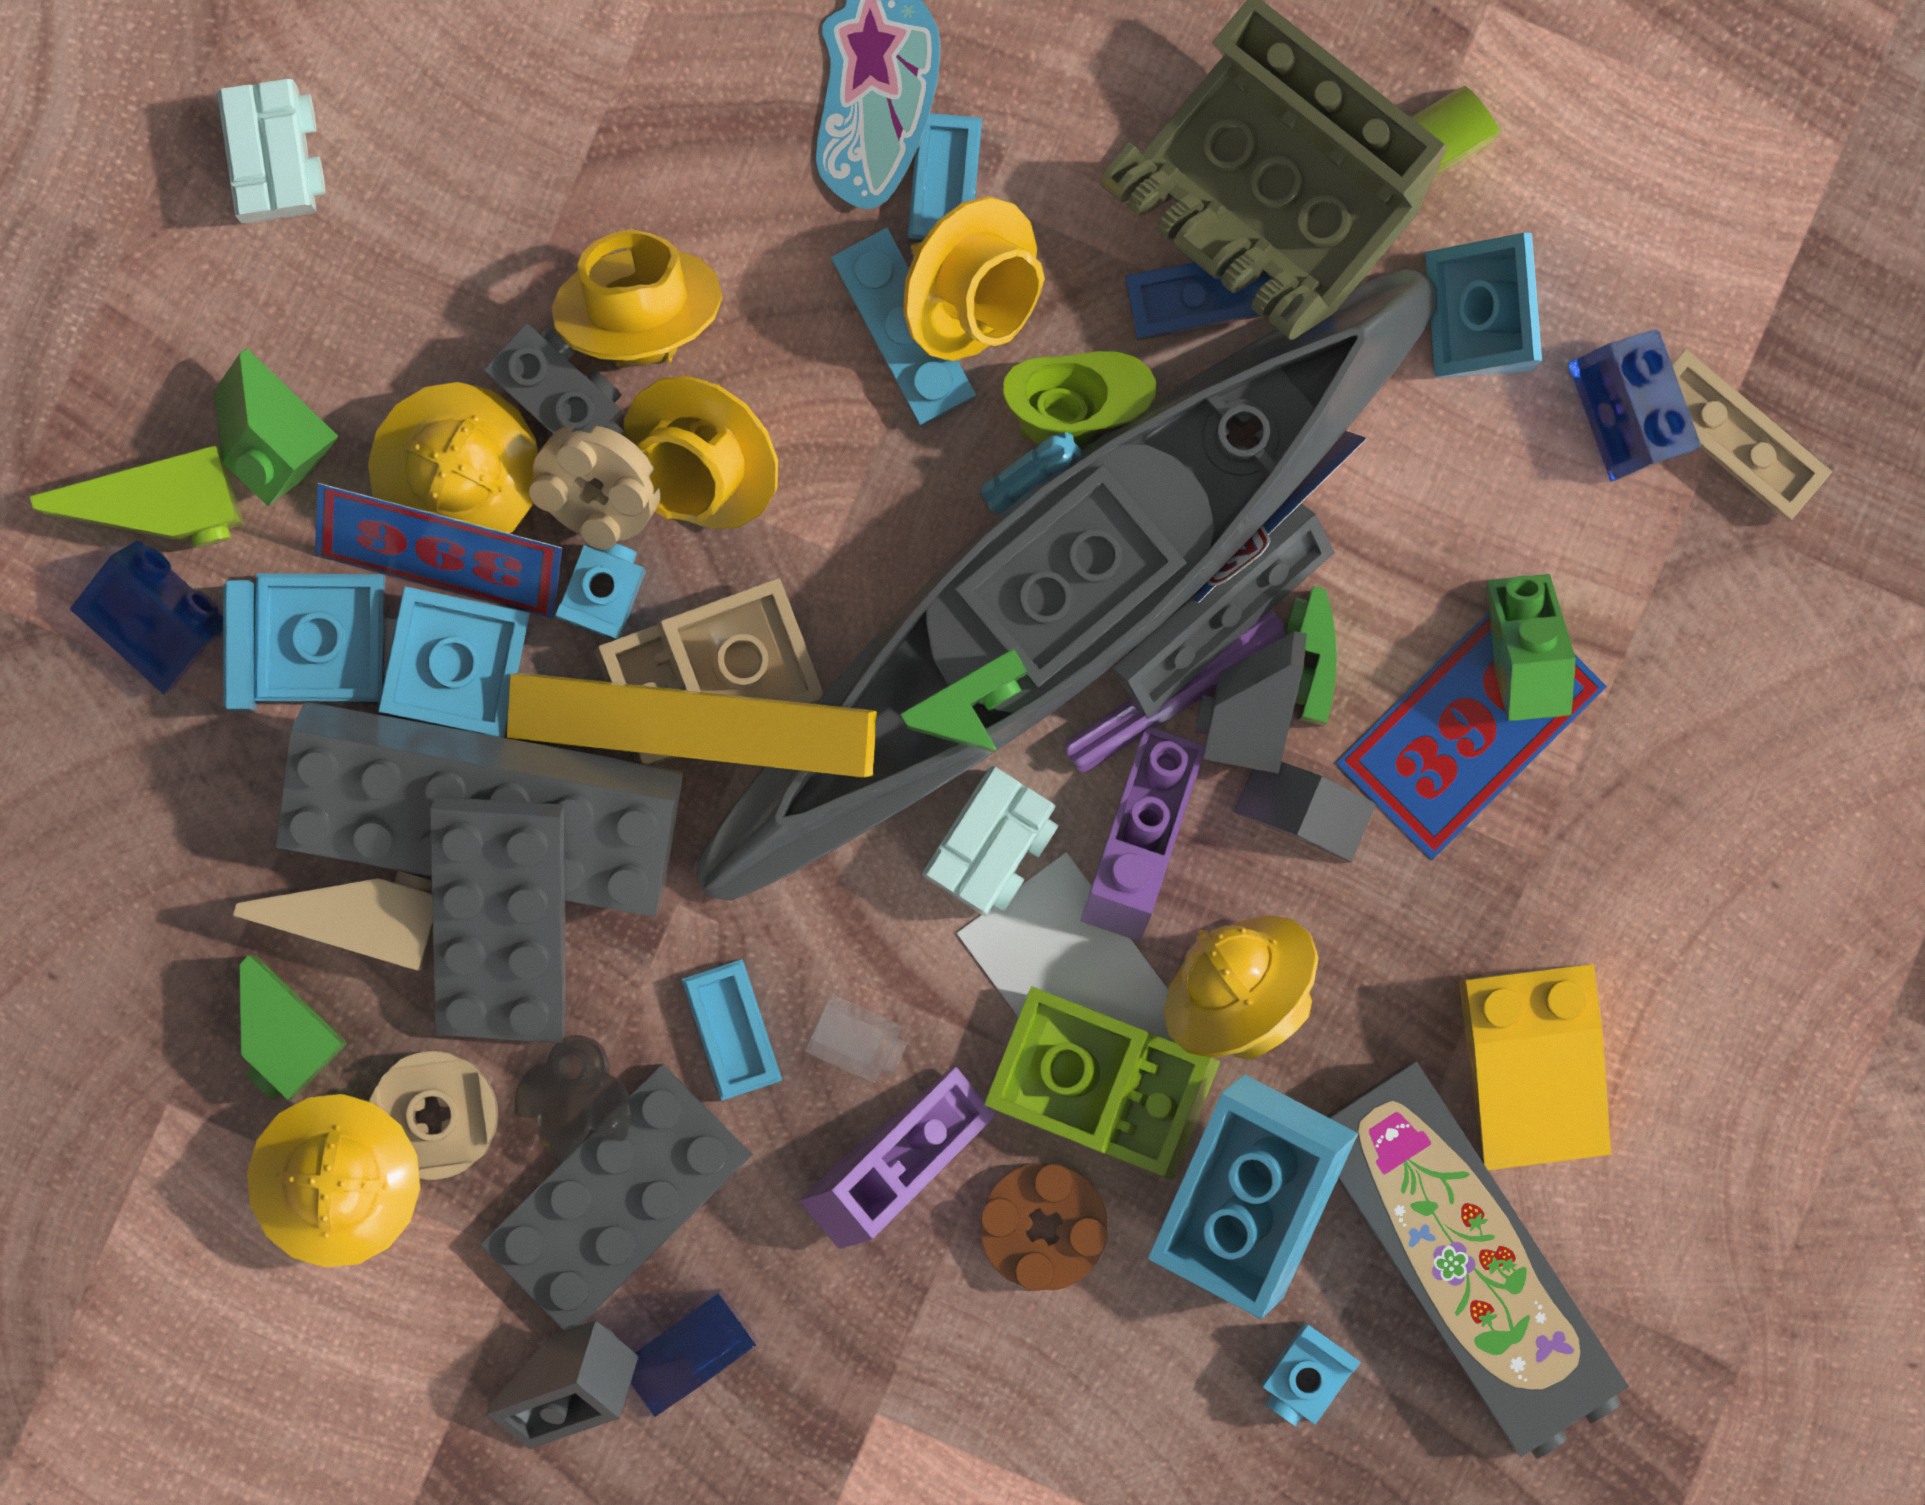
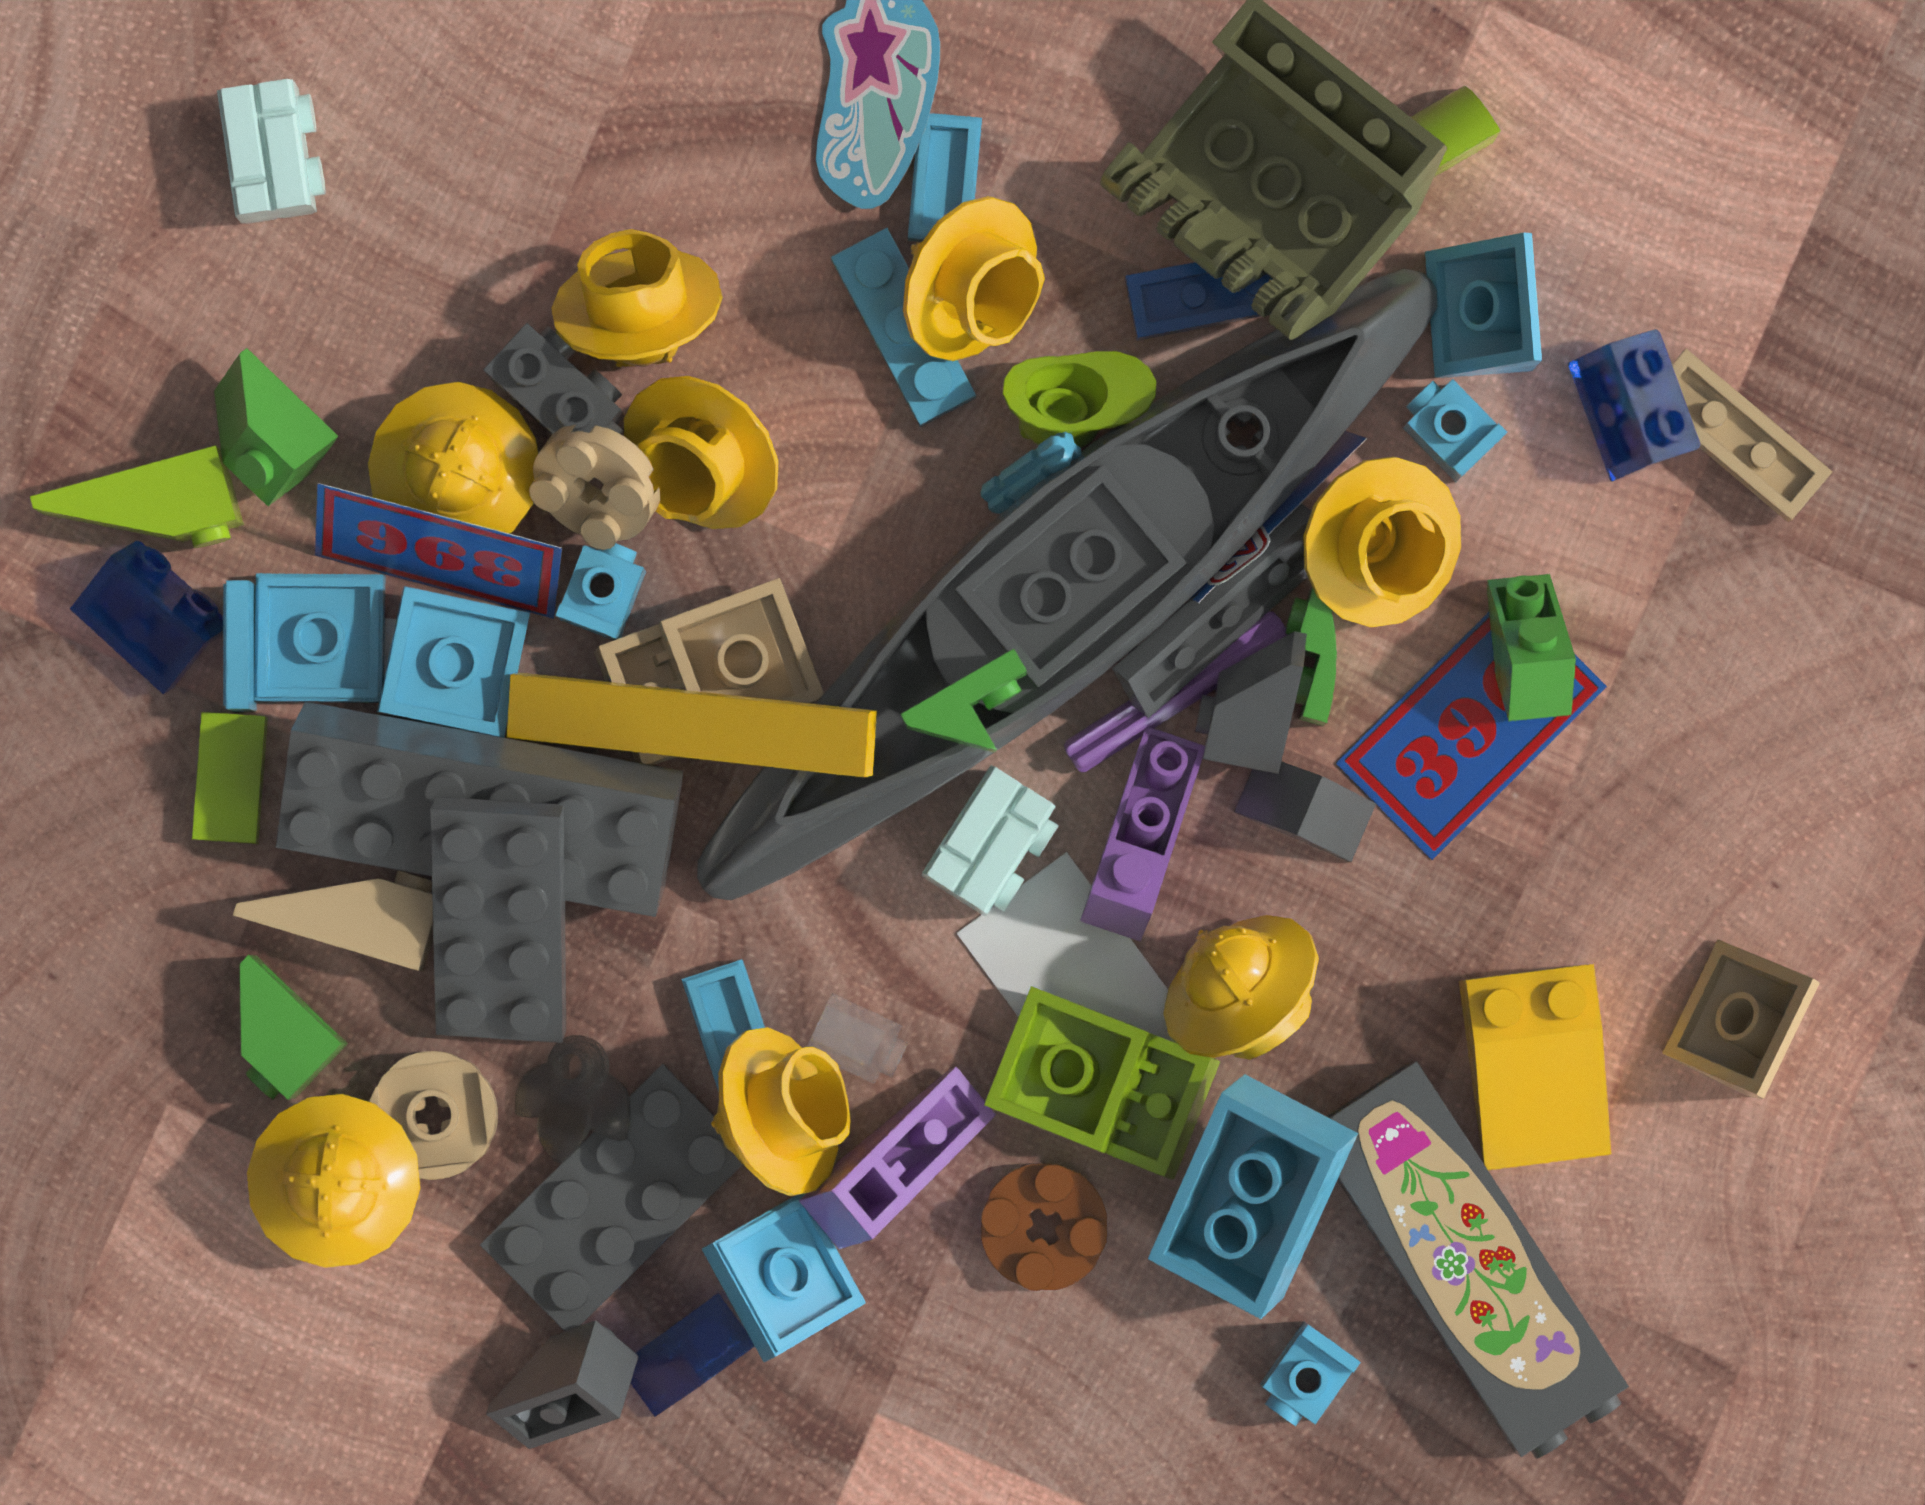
(229, 778): none -> lime tile
(781, 1110): none -> yellow helmet
(783, 1277): none -> medium azure tile
(1382, 541): none -> yellow helmet
(1452, 452): none -> medium azure brick
(1740, 1019): none -> tan slope

